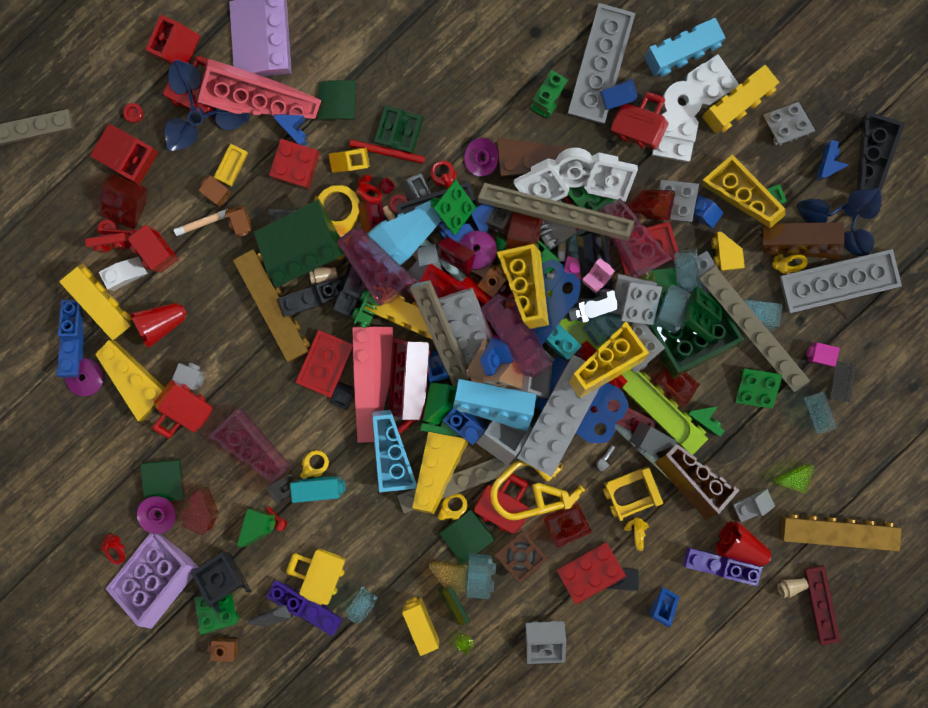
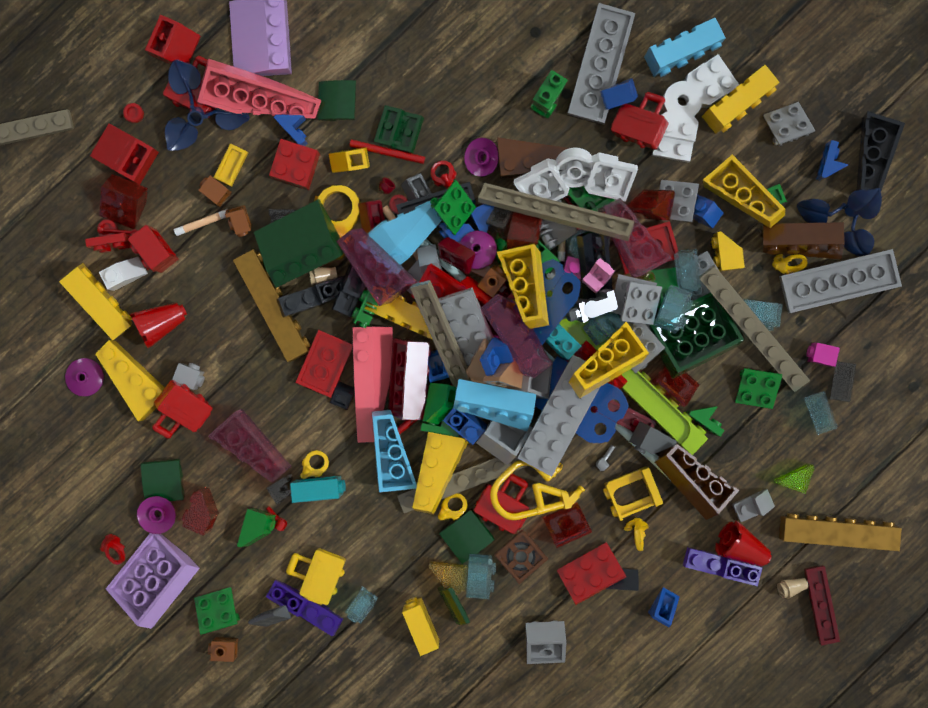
(71, 339): blue slope -> none
(219, 579): black piece -> none
(364, 187): red piece -> none
(464, 643): clear neon green plate -> none
(702, 314): dark green slope -> none

